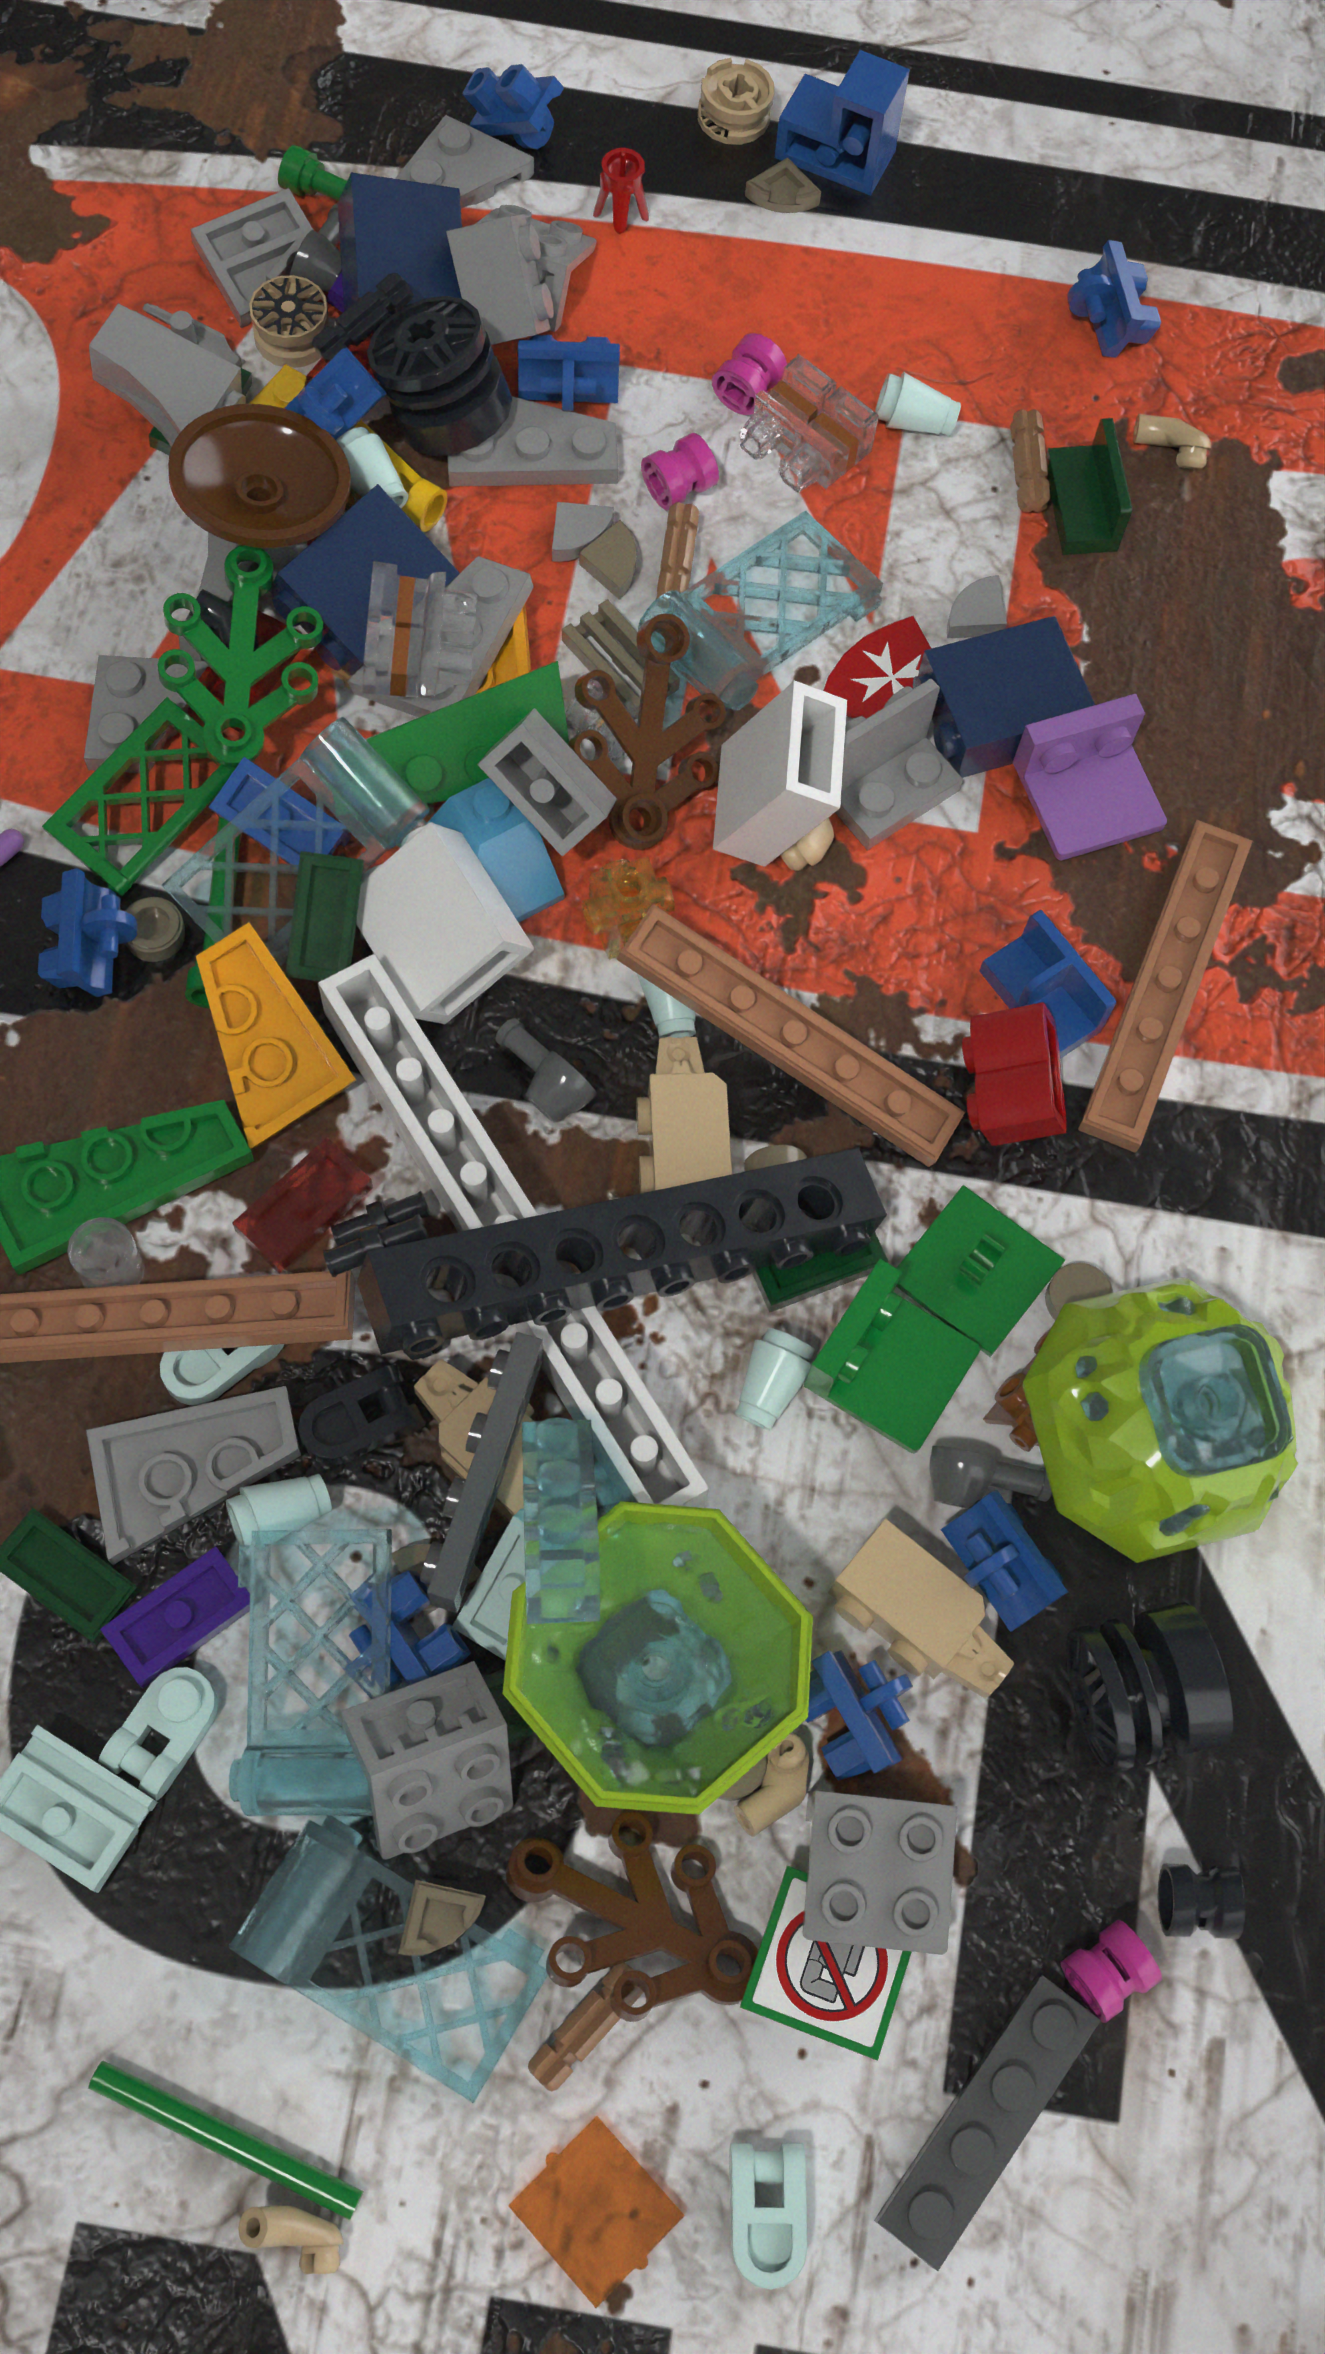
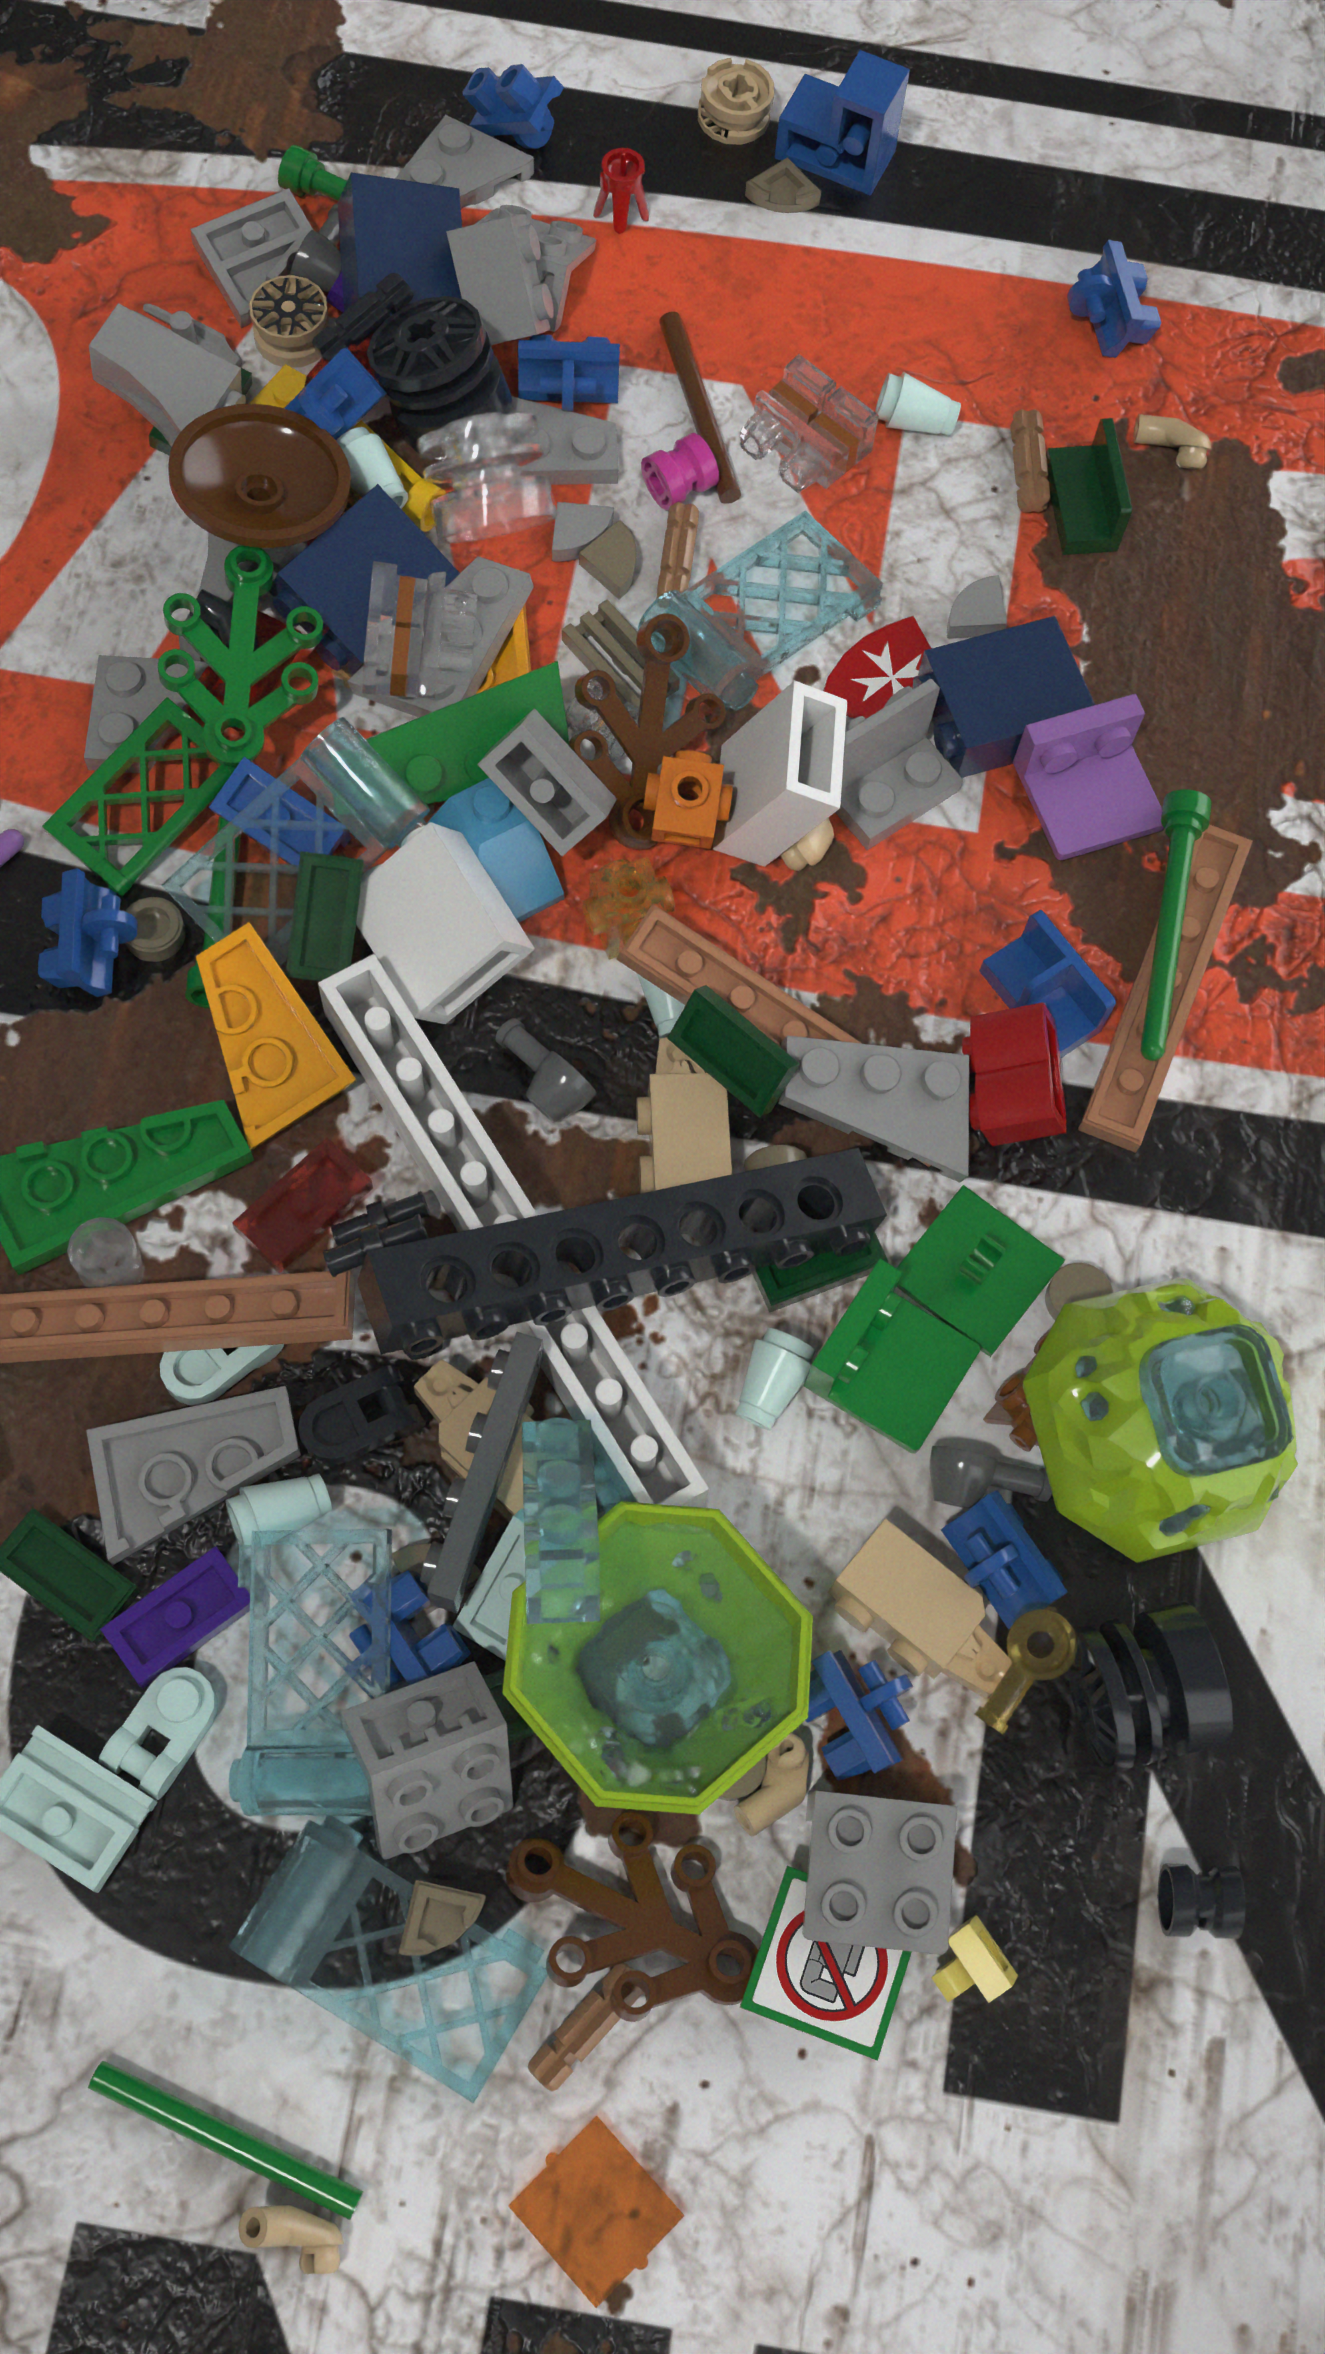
(486, 477): none -> clear wheel
(684, 820): none -> orange brick
(699, 403): none -> reddish brown bar
(733, 1051): none -> dark green tile
(754, 367): dark pink wheel -> none
(768, 2240): light aqua plate -> none
(886, 1093): none -> light grey wing
(976, 1962): none -> light yellow tile
(987, 2122): dark grey plate -> none
(1026, 1667): none -> clear yellow bar
(1111, 1970): dark pink wheel -> none
(1184, 818): none -> green piece

